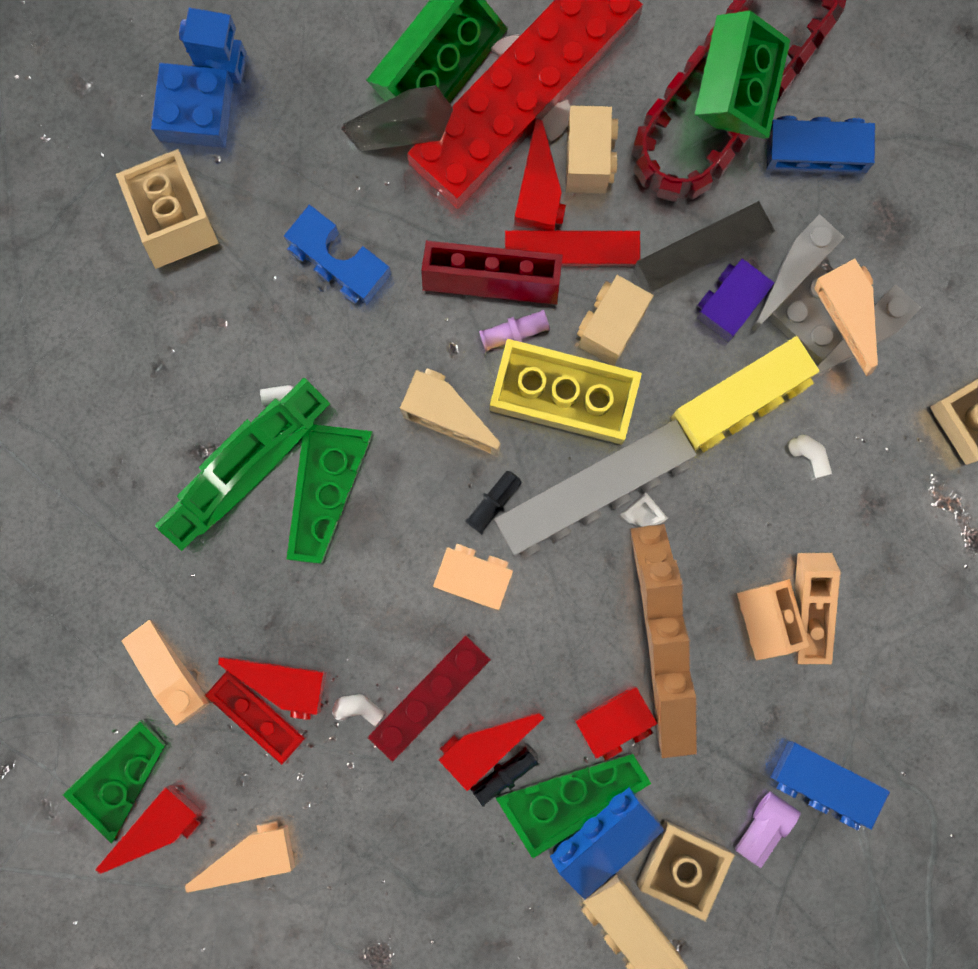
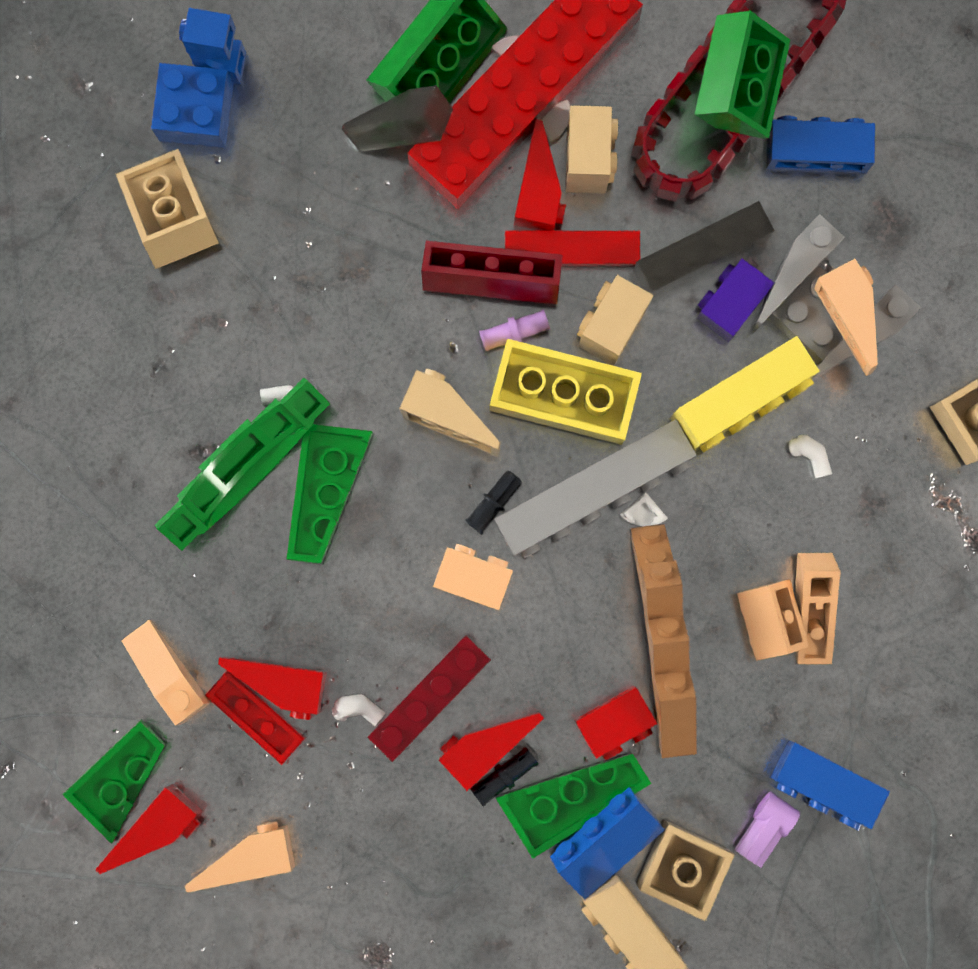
(358, 276): blue arch -> none

